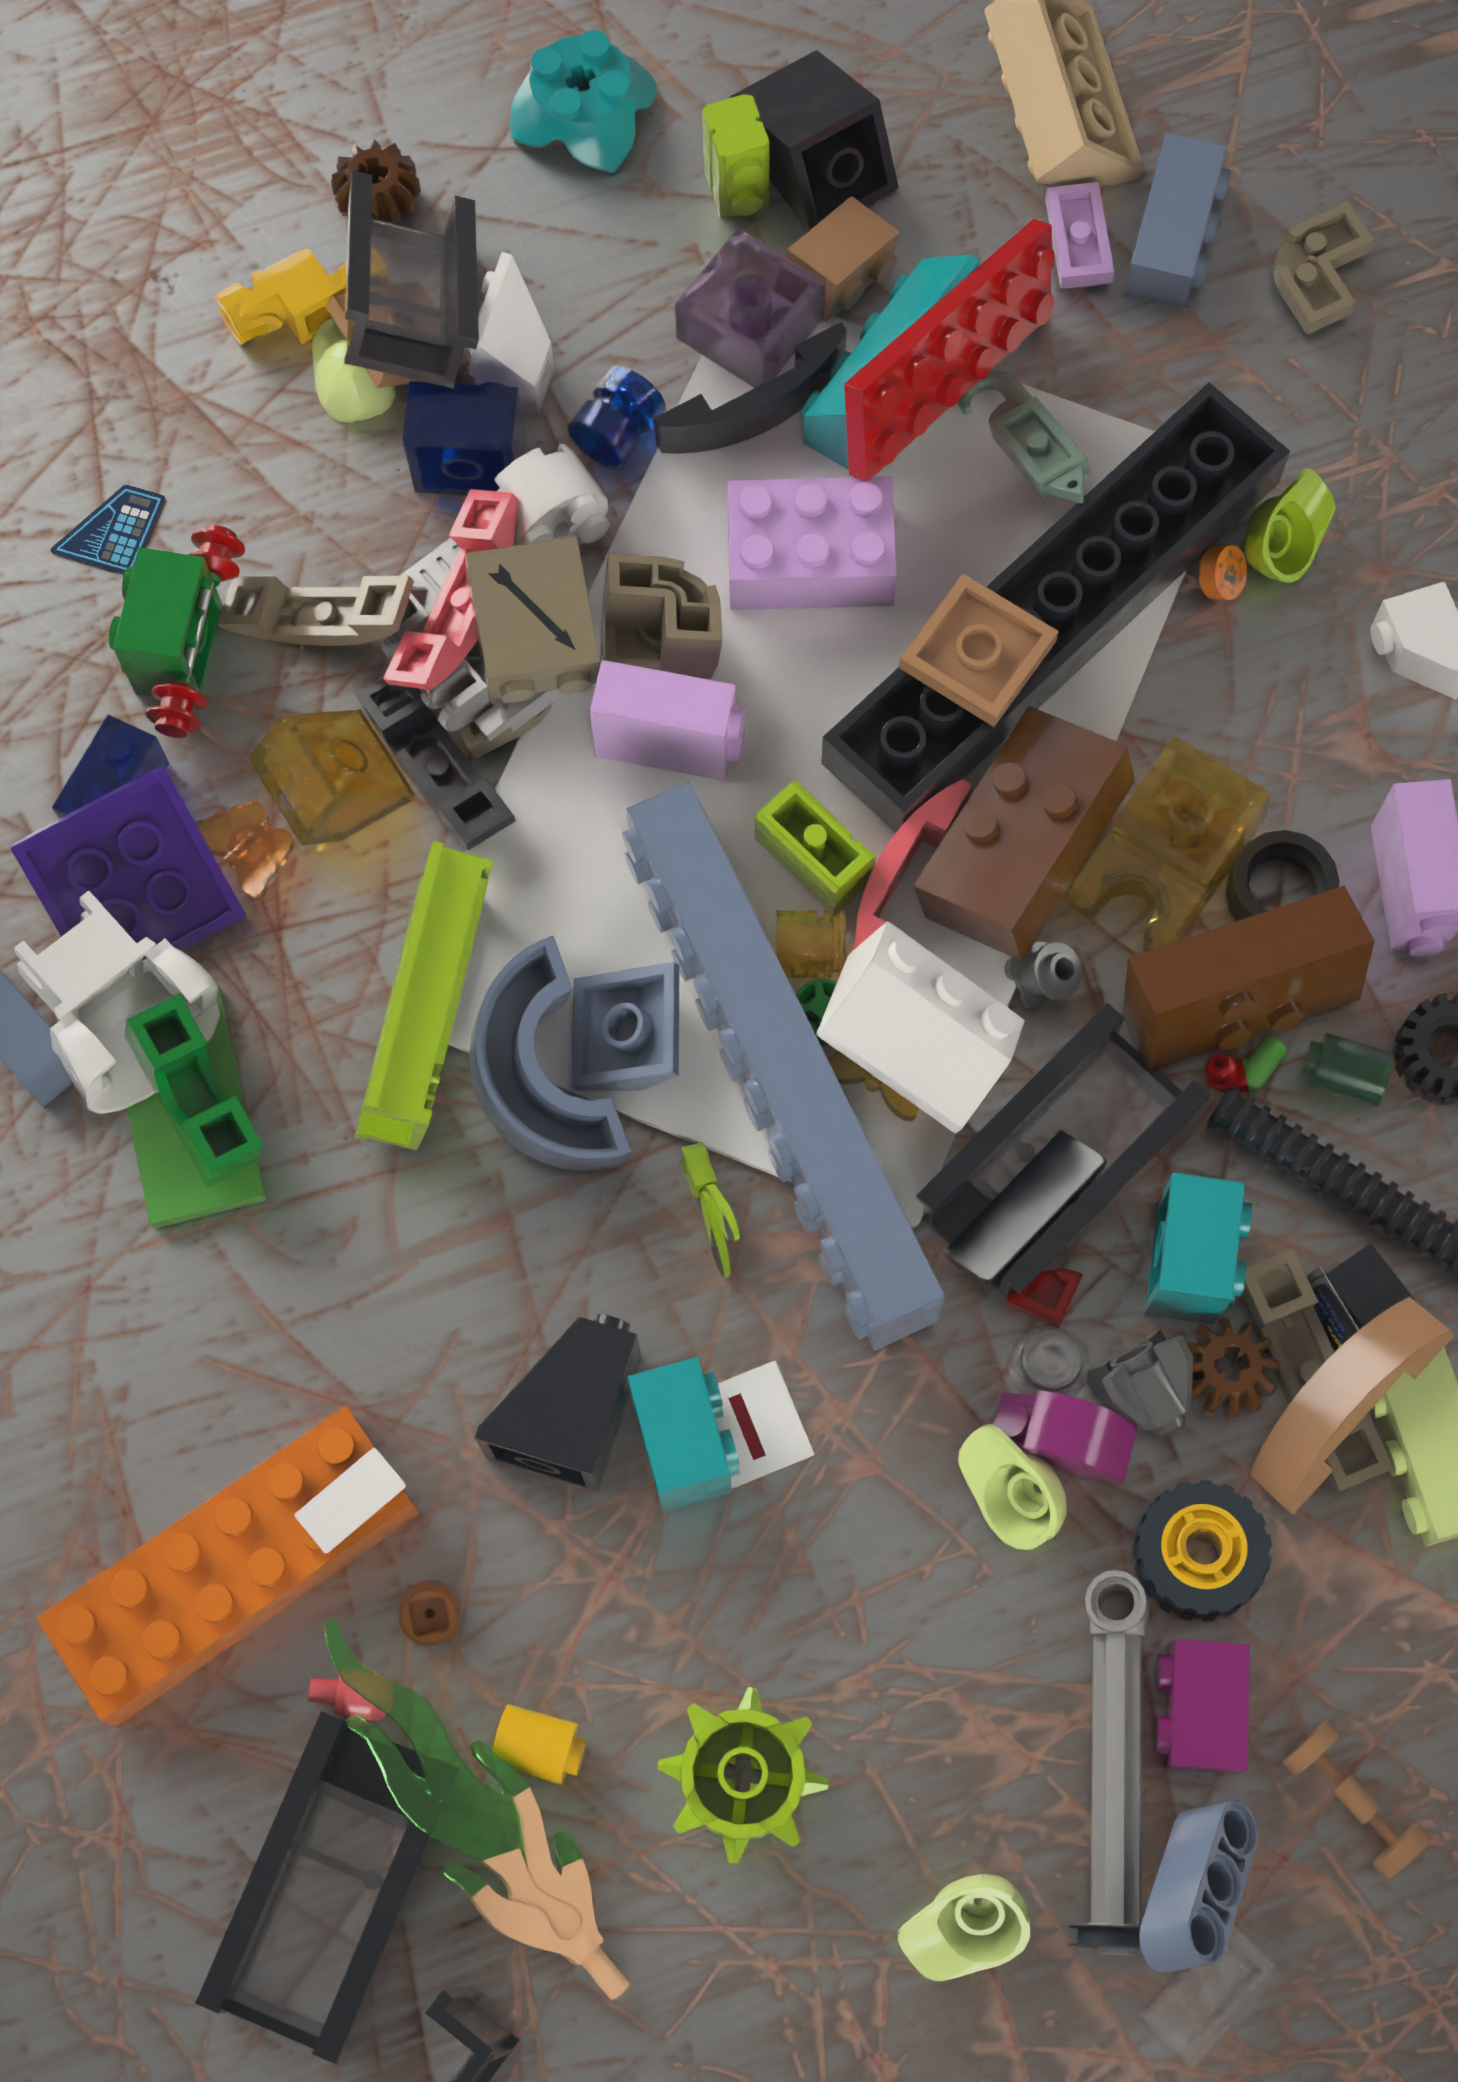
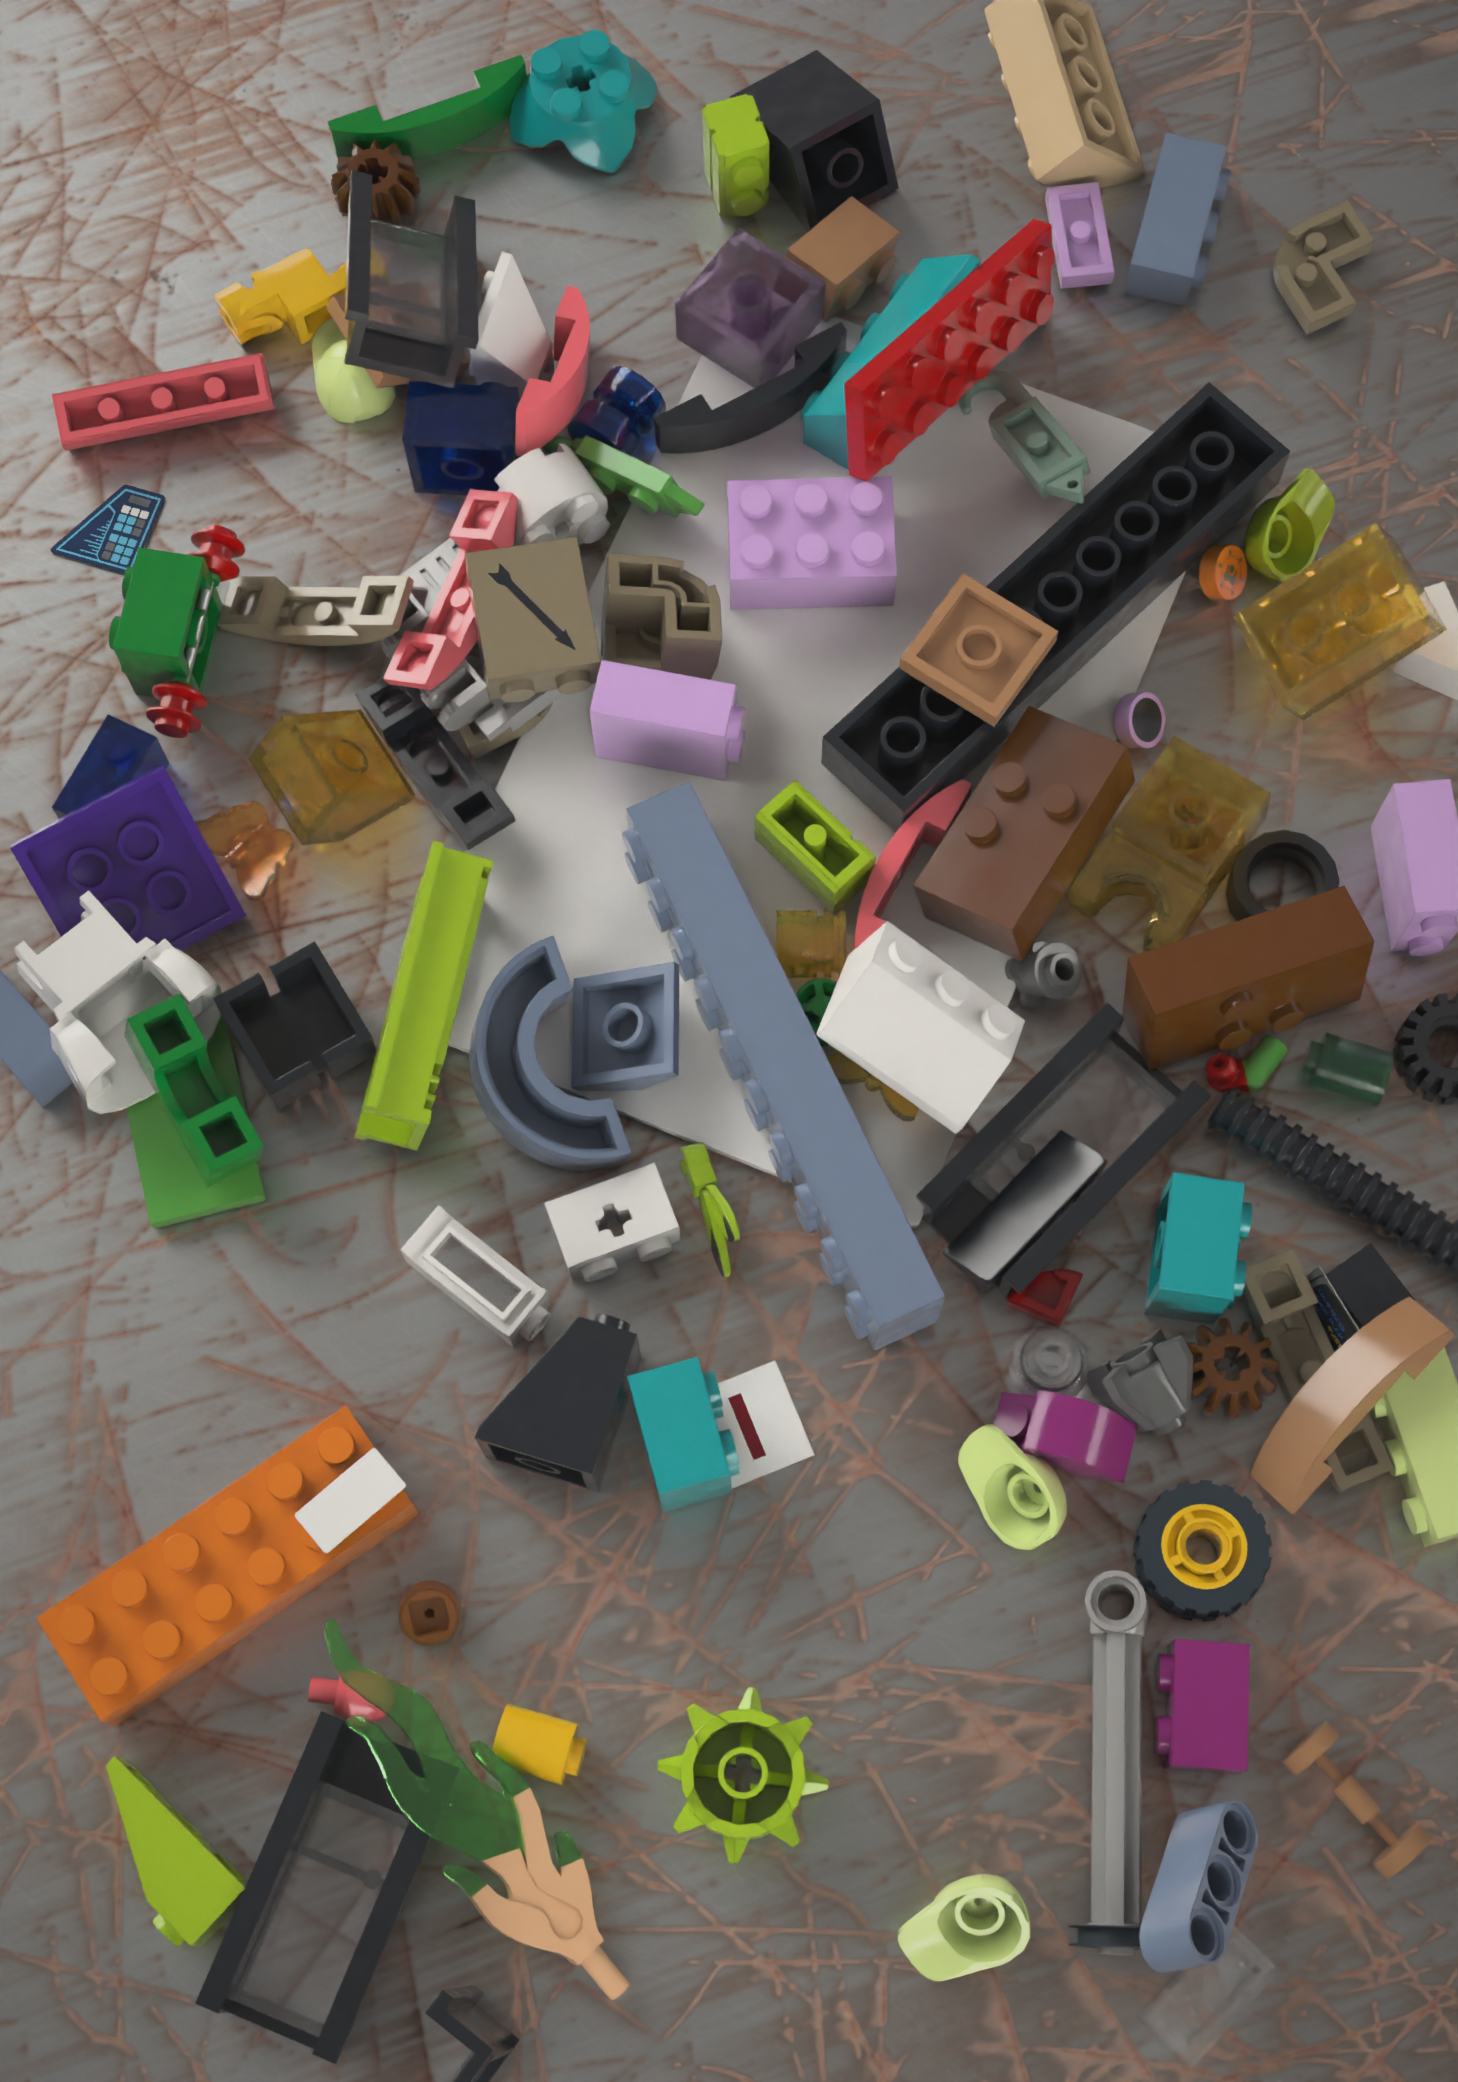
(163, 401): none -> coral brick
(176, 1864): none -> lime slope
(297, 1030): none -> black piece
(438, 125): none -> green slope
(477, 1278): none -> white window
(551, 405): none -> coral slope
(636, 1202): none -> white brick
(643, 483): none -> bright green plate
(1139, 720): none -> tile
(1339, 622): none -> clear yellow brick

